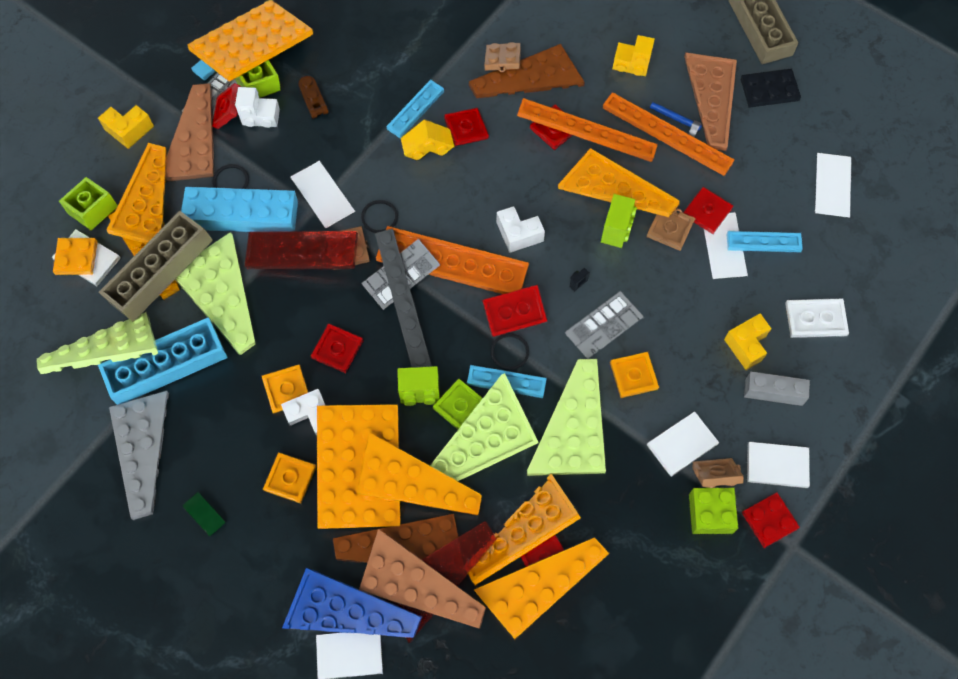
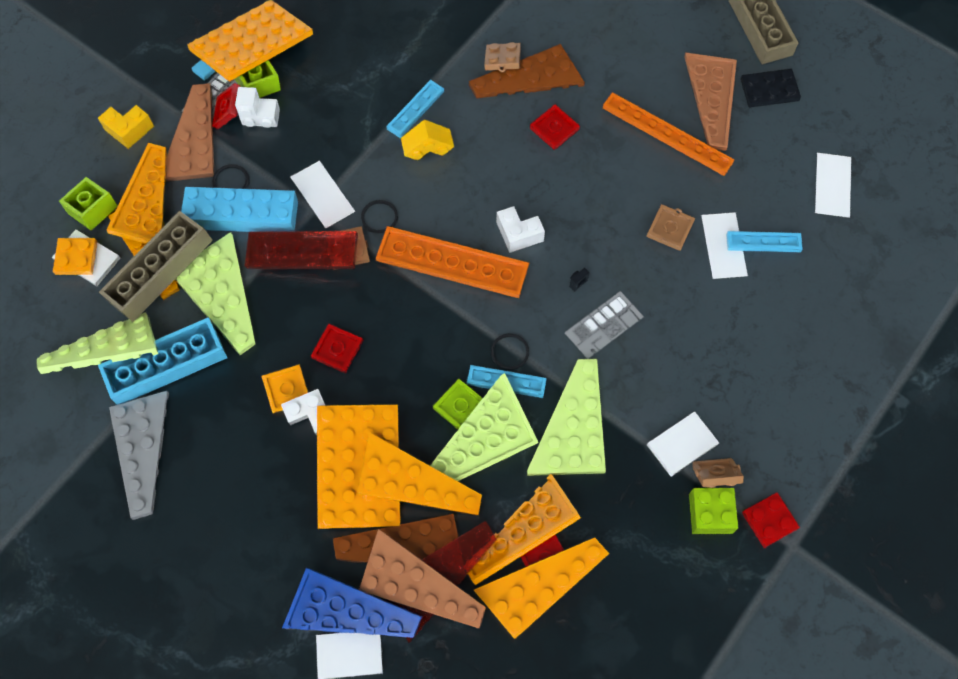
(203, 514): dark green slope -> none
(289, 477): light orange plate -> none
(312, 96): reddish brown plate -> none
(403, 299): dark grey plate -> none
(417, 264): light grey sticker -> none
(418, 385): lime brick -> none
(466, 126): red plate -> none
(514, 310): red plate -> none
(587, 130): orange plate -> none
(602, 178): light orange wing -> none
(619, 221): lime brick -> none
(634, 58): yellow brick -> none
(634, 374): light orange plate -> none
(695, 126): blue piece -> none
(708, 210): red plate -> none
(745, 341): yellow brick -> none
(776, 388): light grey brick -> none
(778, 465): white tile -> none
(817, 318): white tile -> none

